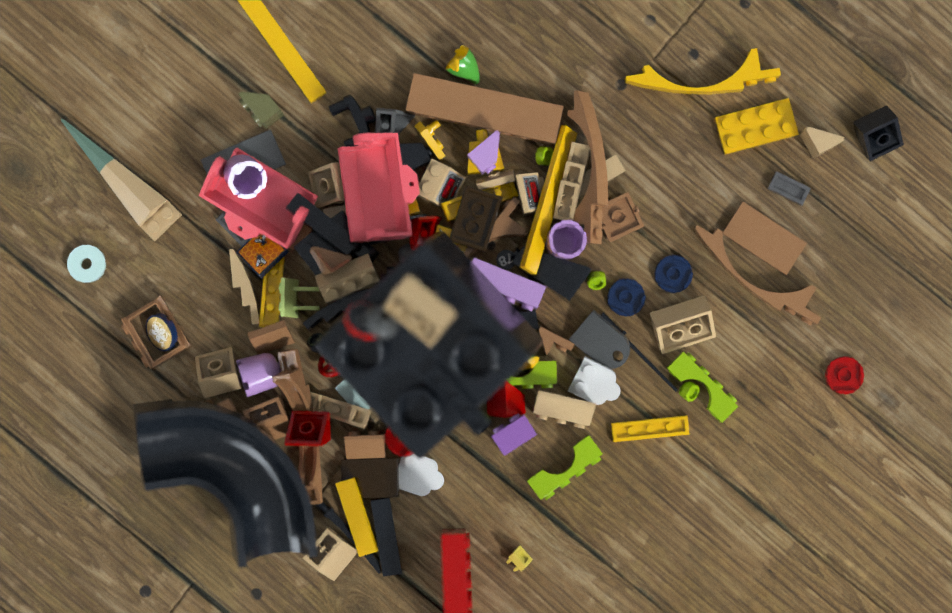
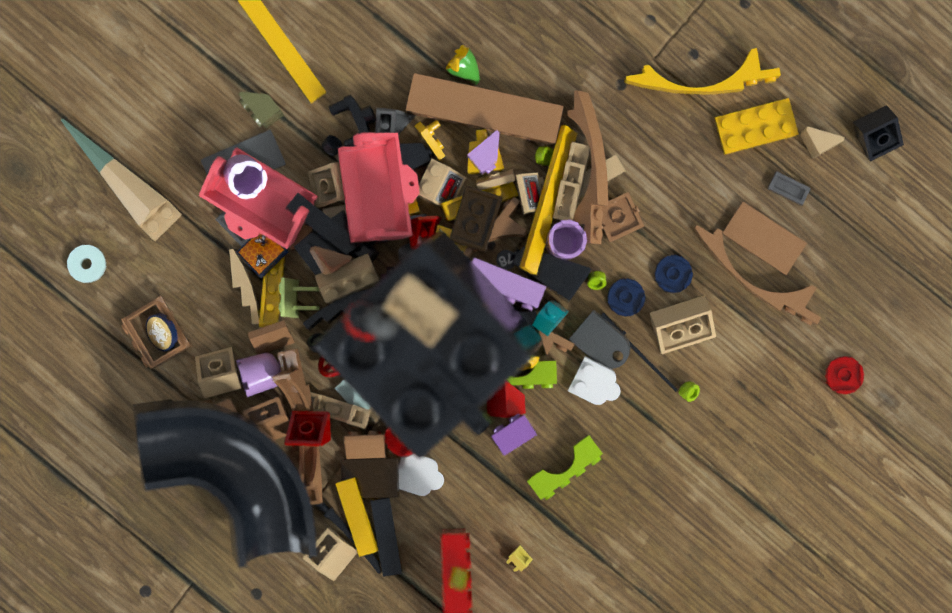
(331, 145): none -> black tile
(458, 578): none -> clear neon green slope
(549, 317): none -> teal slope
(563, 409): tan slope -> none
(650, 428): yellow tile -> none
(720, 404): lime arch -> none

